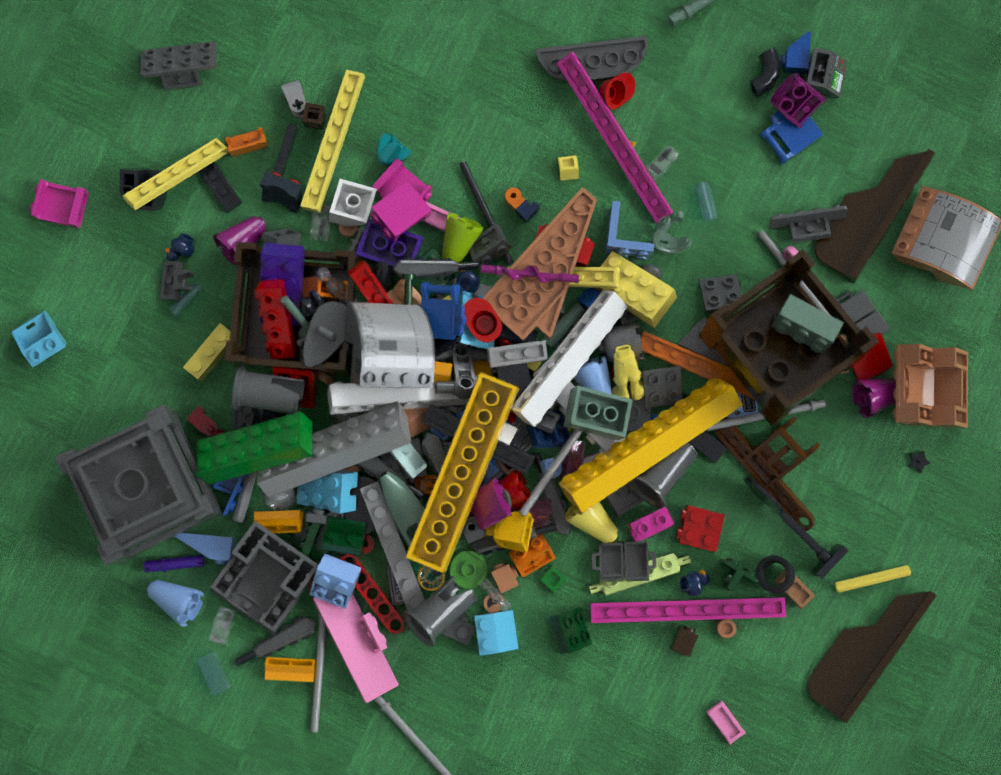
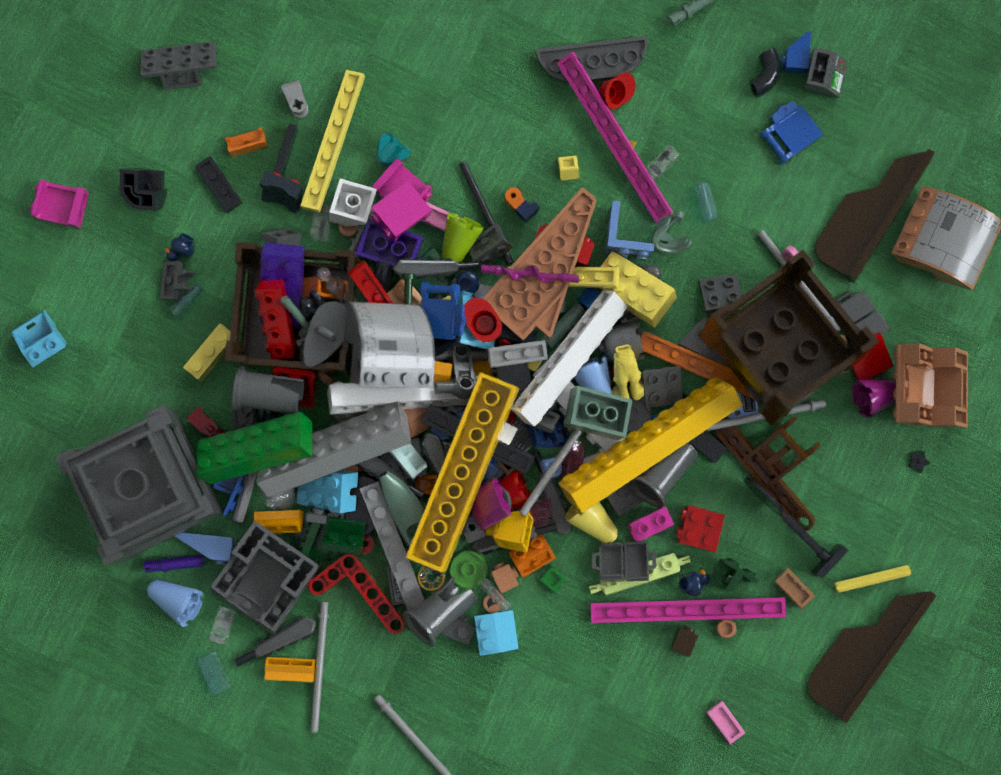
(175, 174): light yellow tile -> none
(246, 231): magenta cone -> none
(314, 116): dark brown brick -> none
(335, 581): light blue slope -> none
(359, 646): bright pink bracket -> none
(570, 631): dark green bracket -> none
(764, 564): black tyre -> none
(796, 99): magenta slope -> none
(807, 324): sand green brick -> none
(809, 224): dark grey bracket -> none

